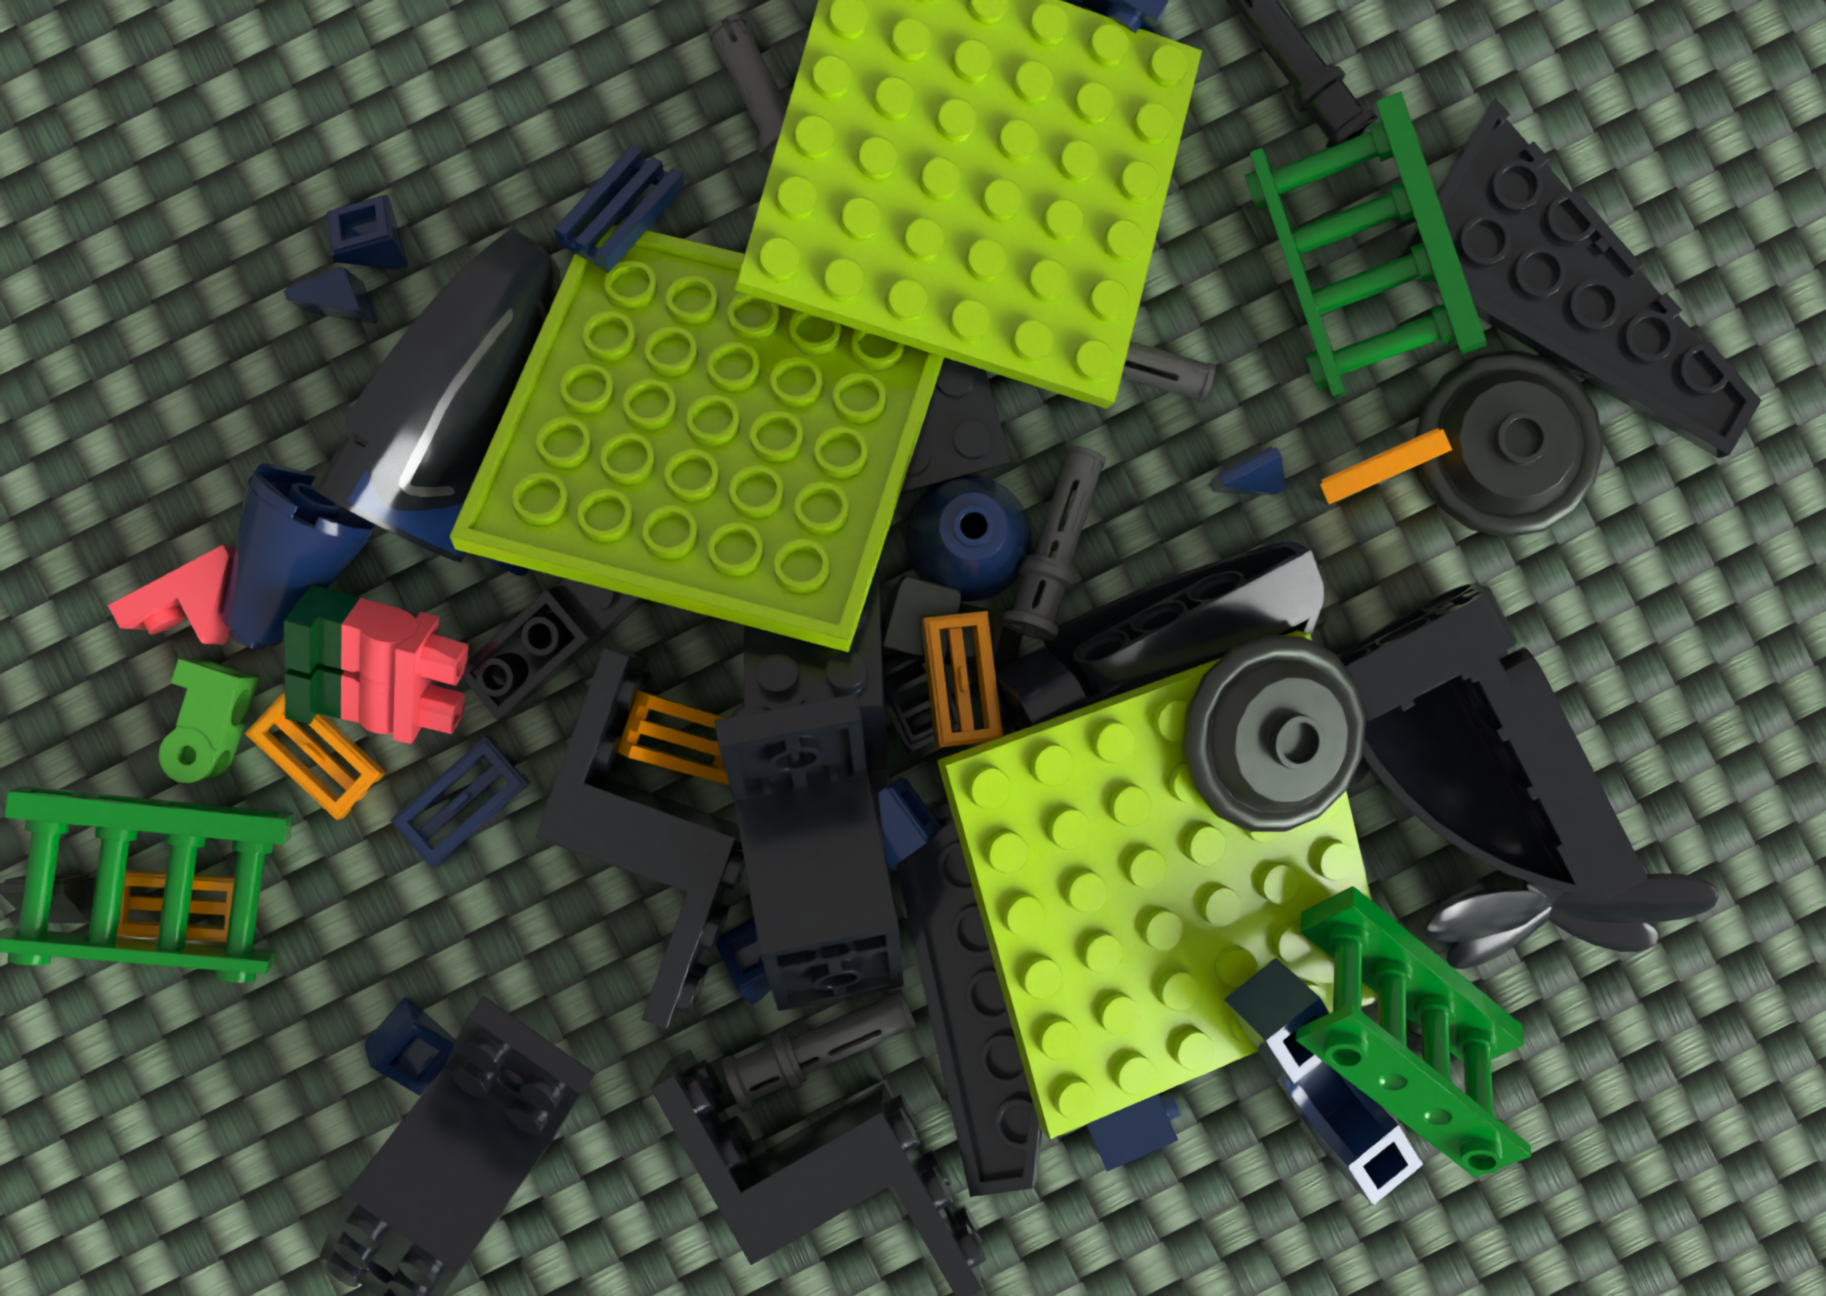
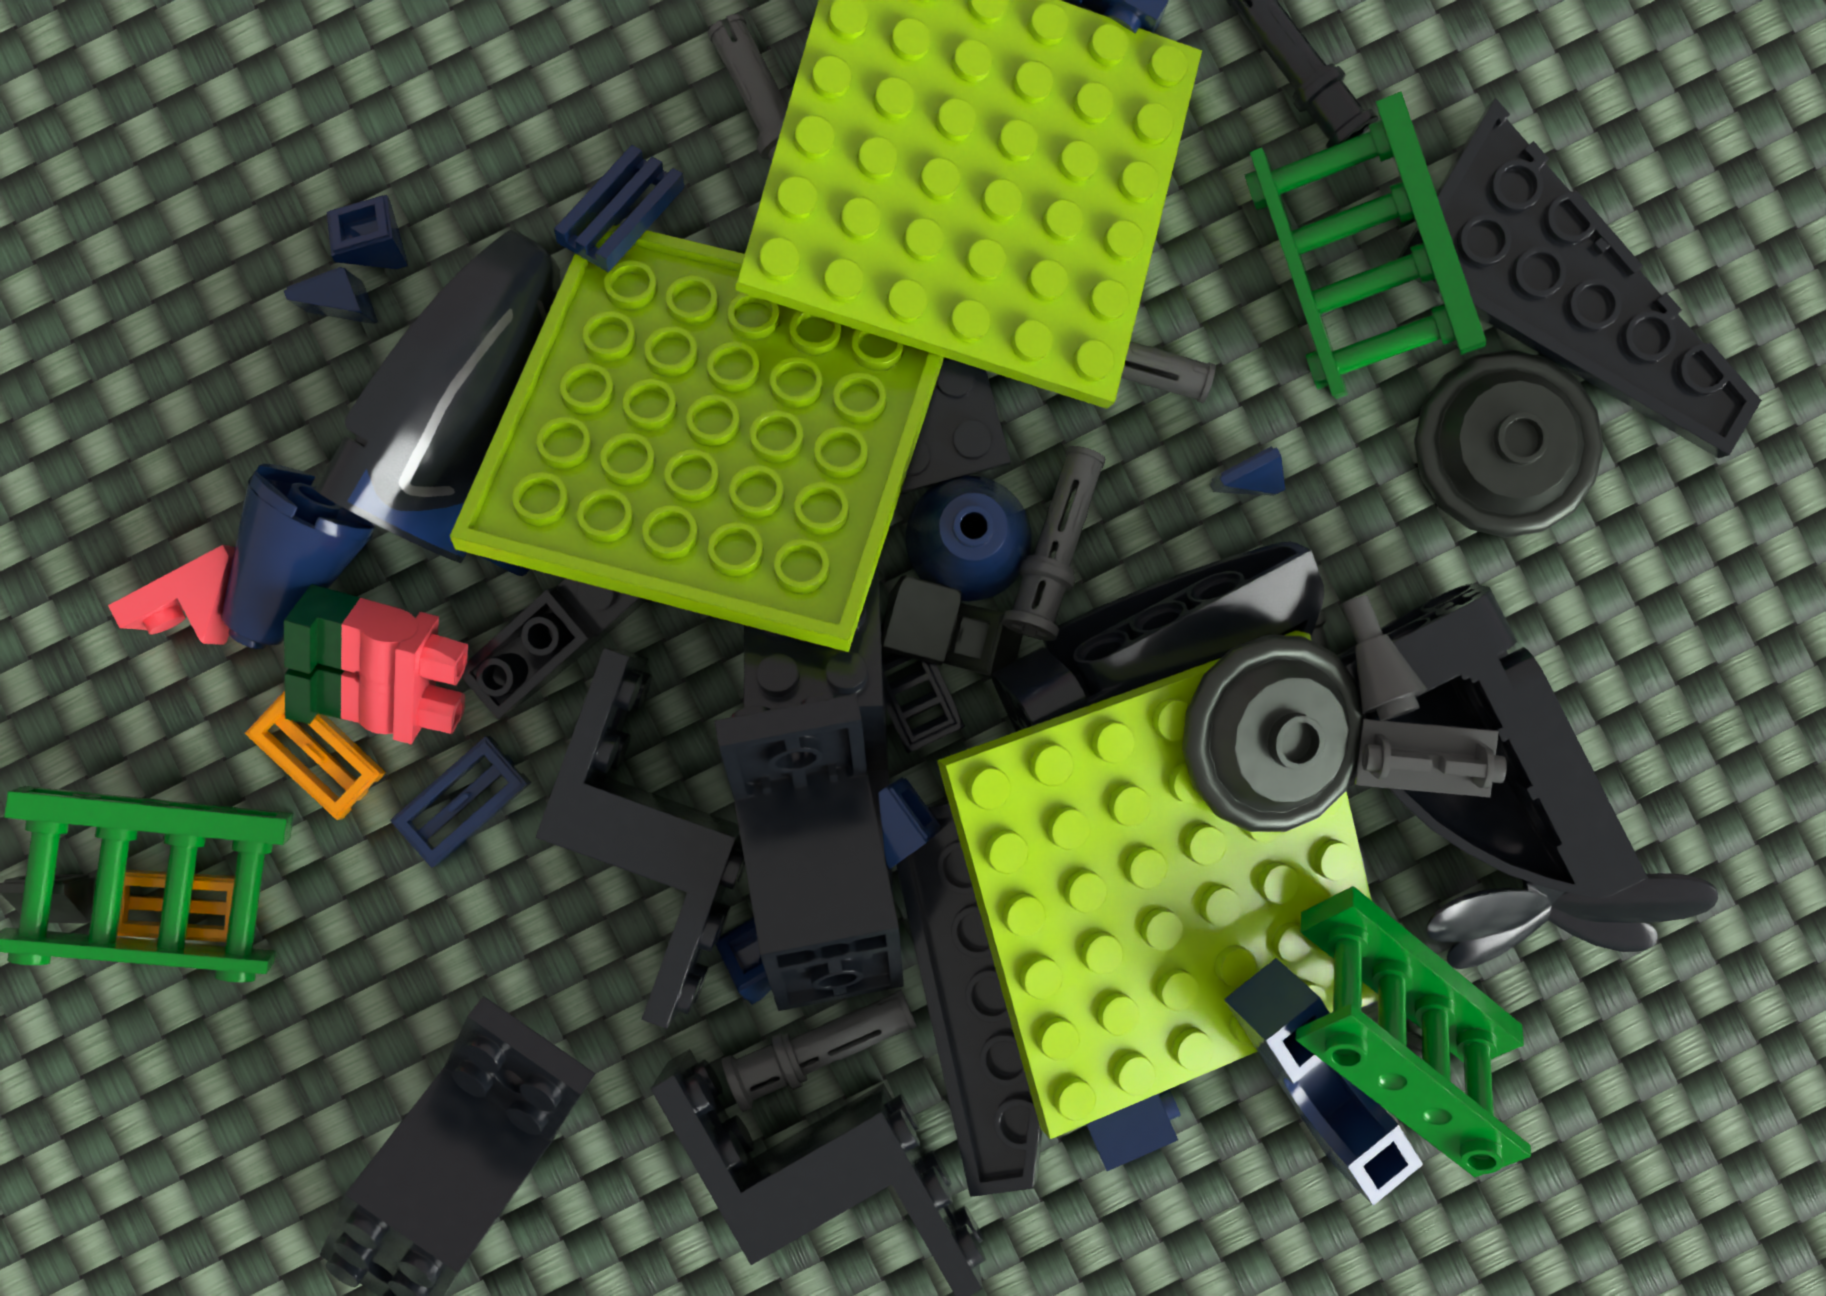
(208, 720): bright green leg -> none
(409, 1047): dark blue slope -> none
(638, 725): light orange tile -> none
(936, 679): light orange tile -> none
(1384, 675): none -> dark grey cone
(1385, 465): light orange tile -> none
(1429, 758): none -> dark grey hinge

